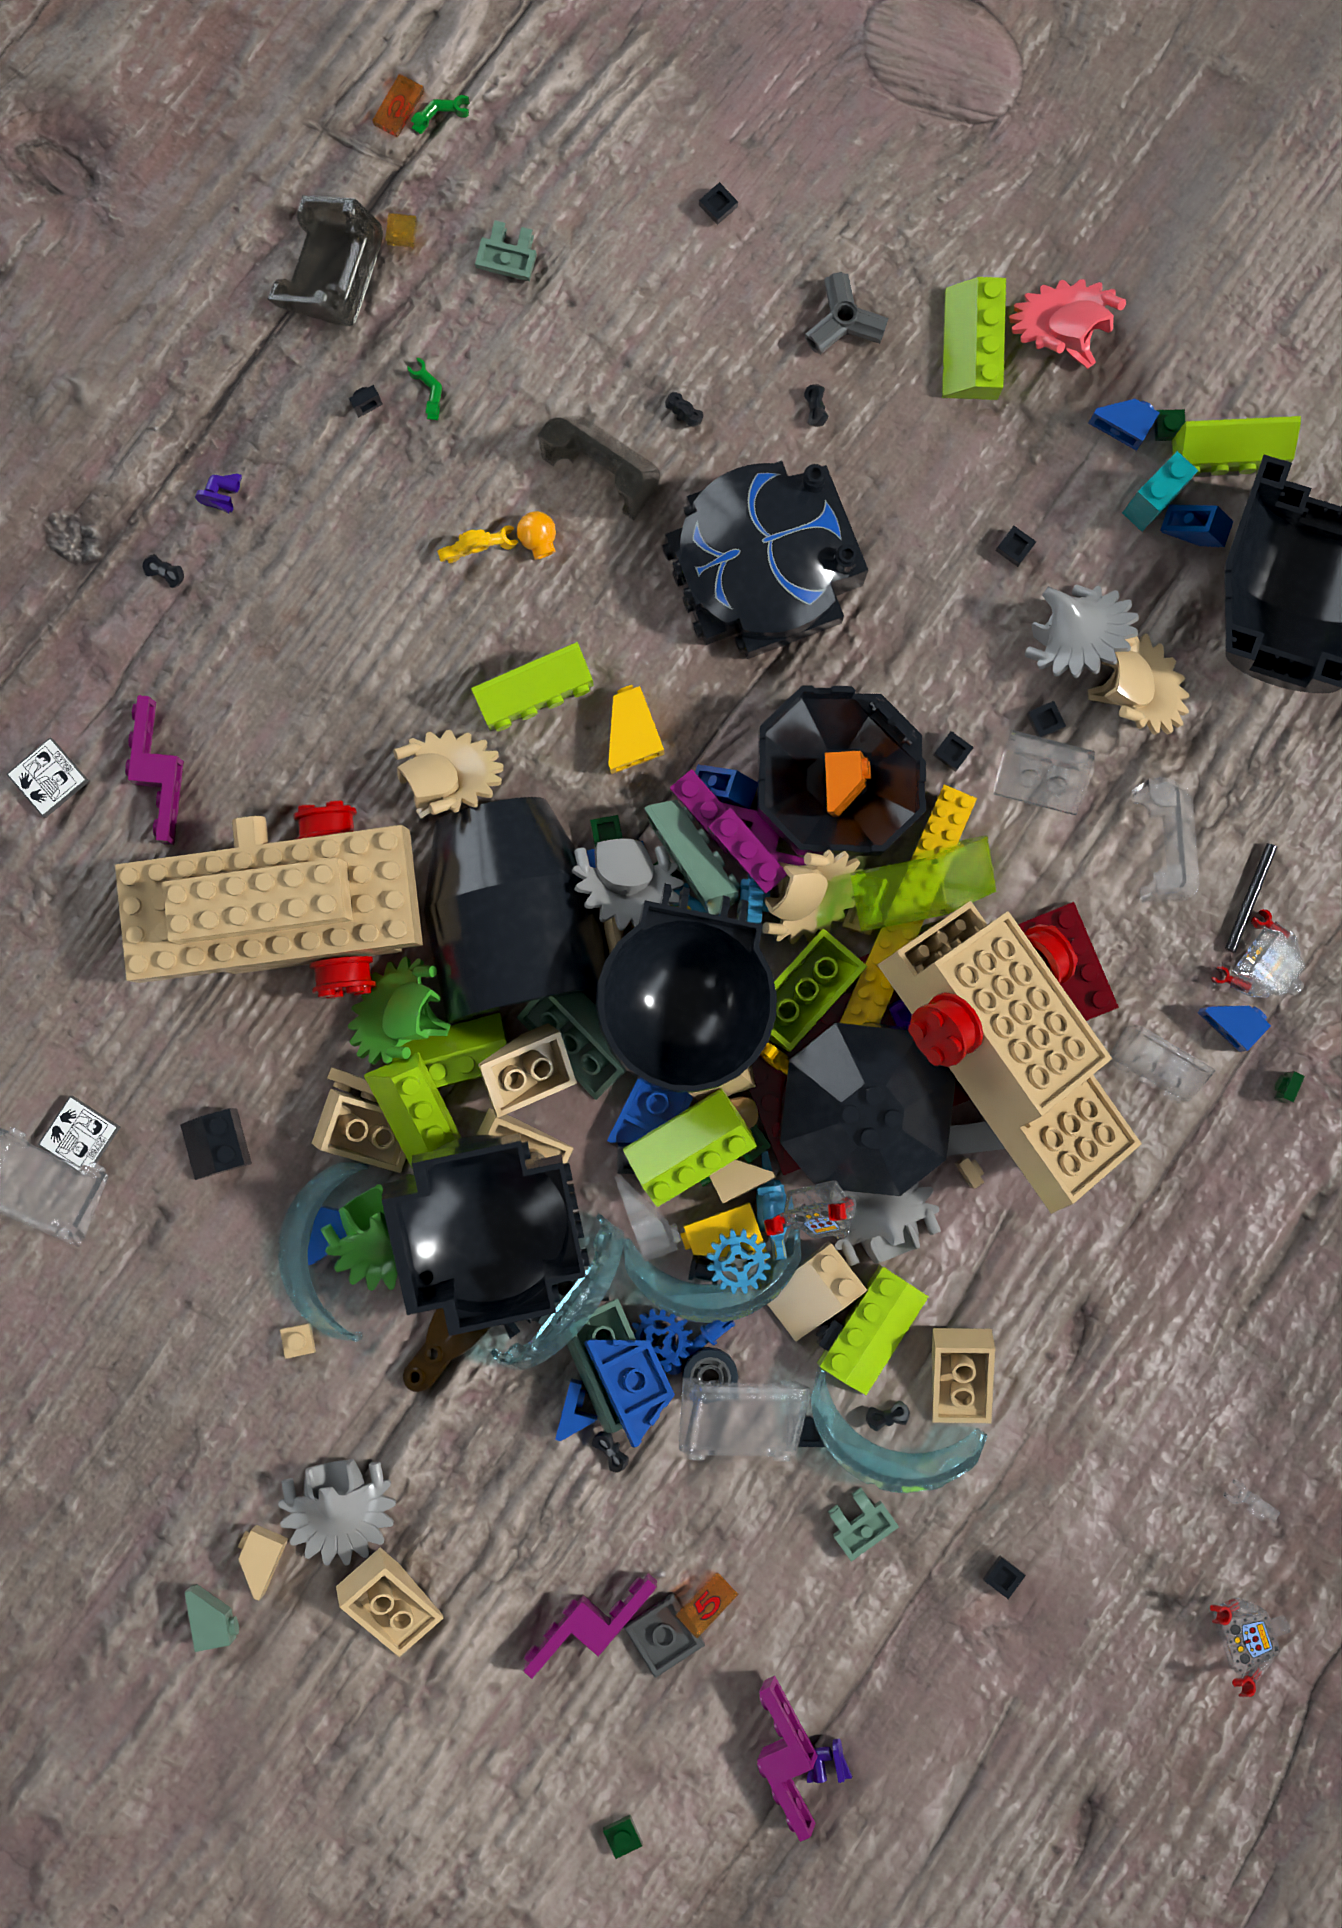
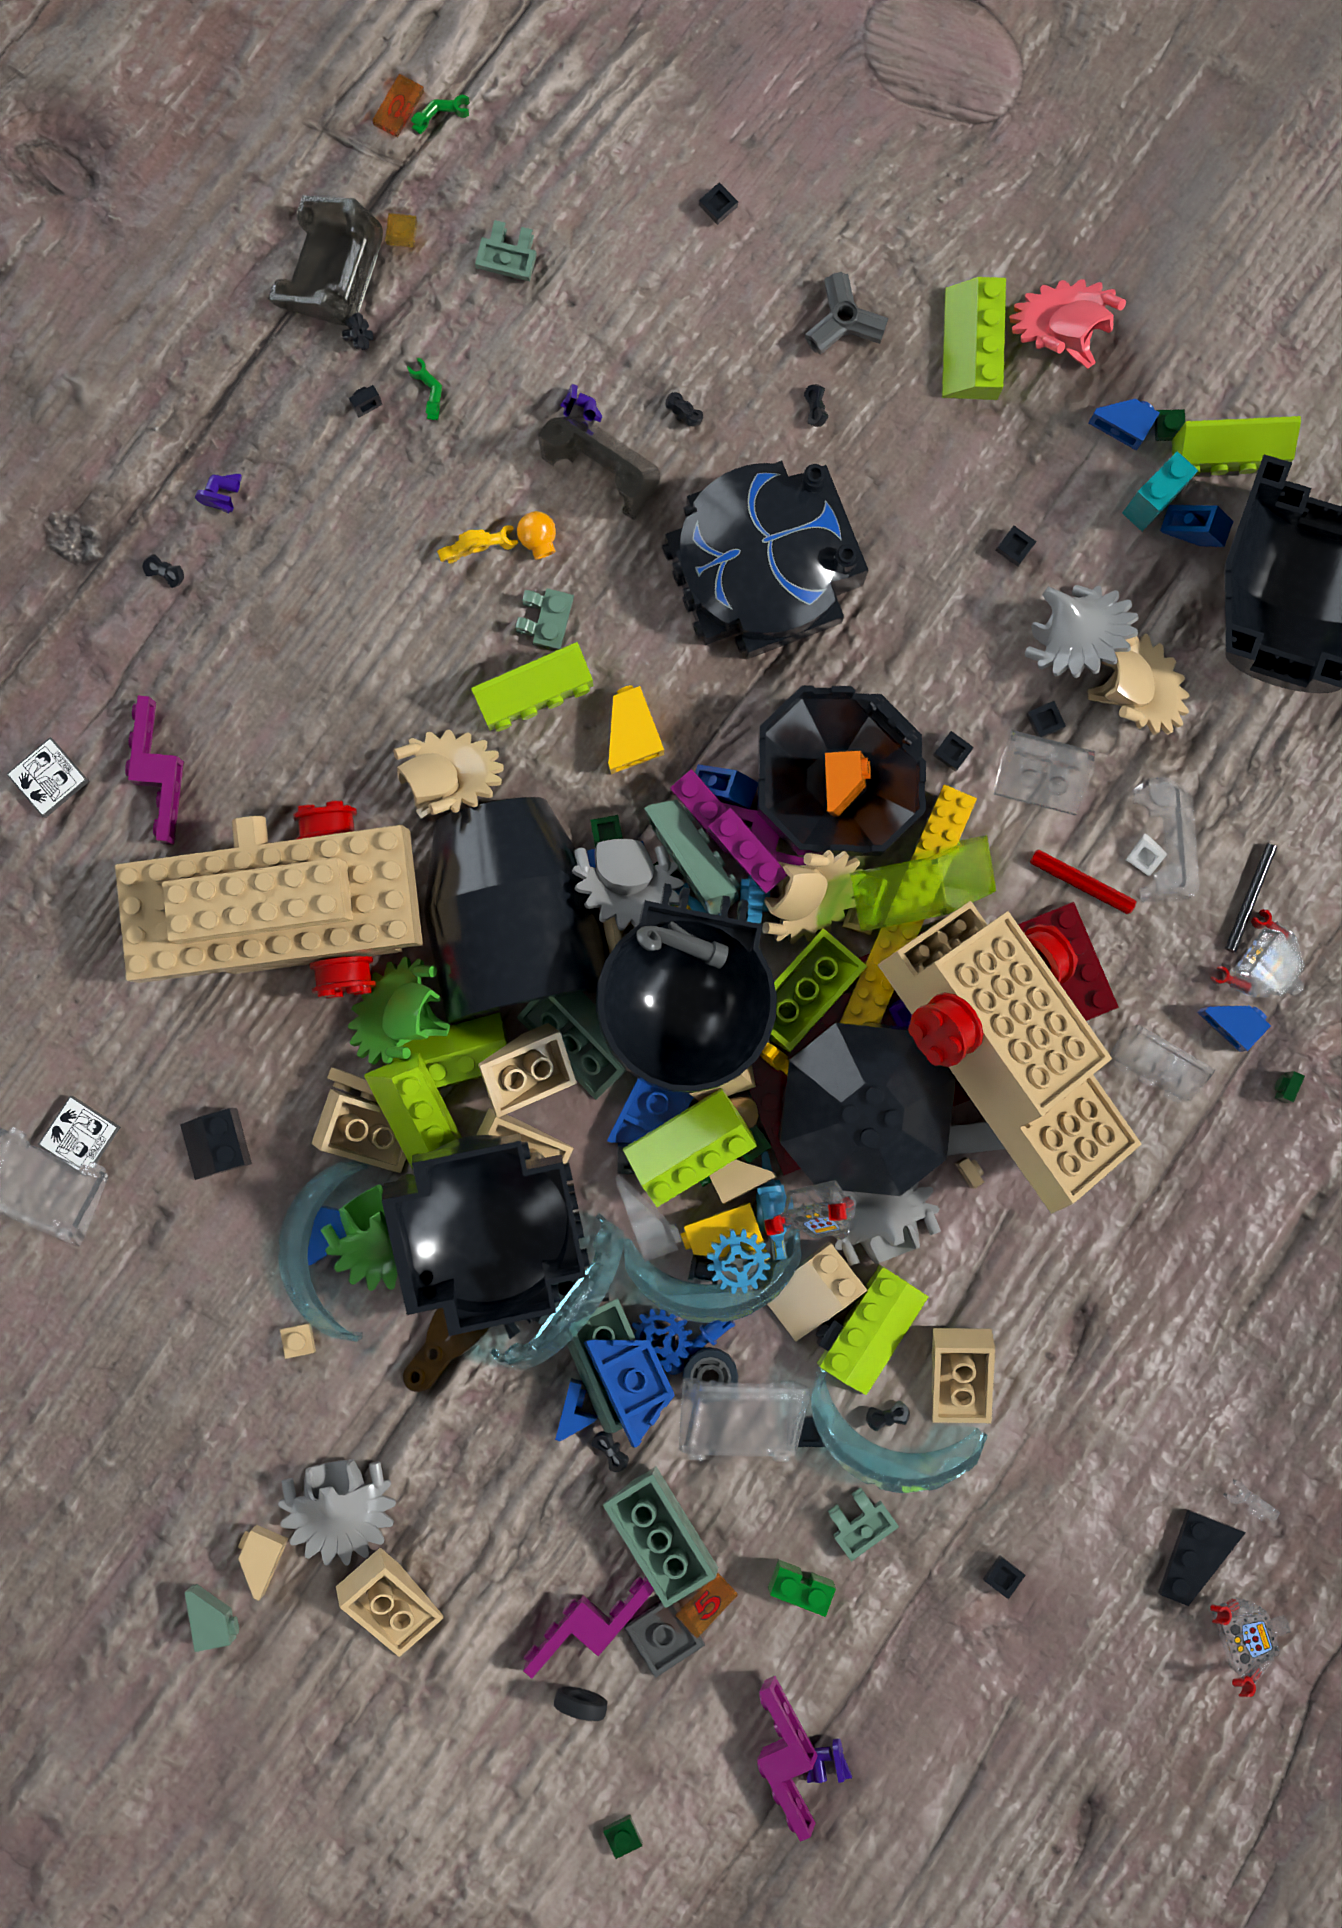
(358, 331): none -> black plant
(552, 619): none -> sand green plate
(580, 1703): none -> black tyre
(588, 403): none -> dark purple piece
(652, 936): none -> dark grey plant
(661, 1537): none -> sand green slope
(810, 1594): none -> green brick
(1083, 881): none -> red axle
(1146, 855): none -> white slope
(1197, 1556): none -> black wing

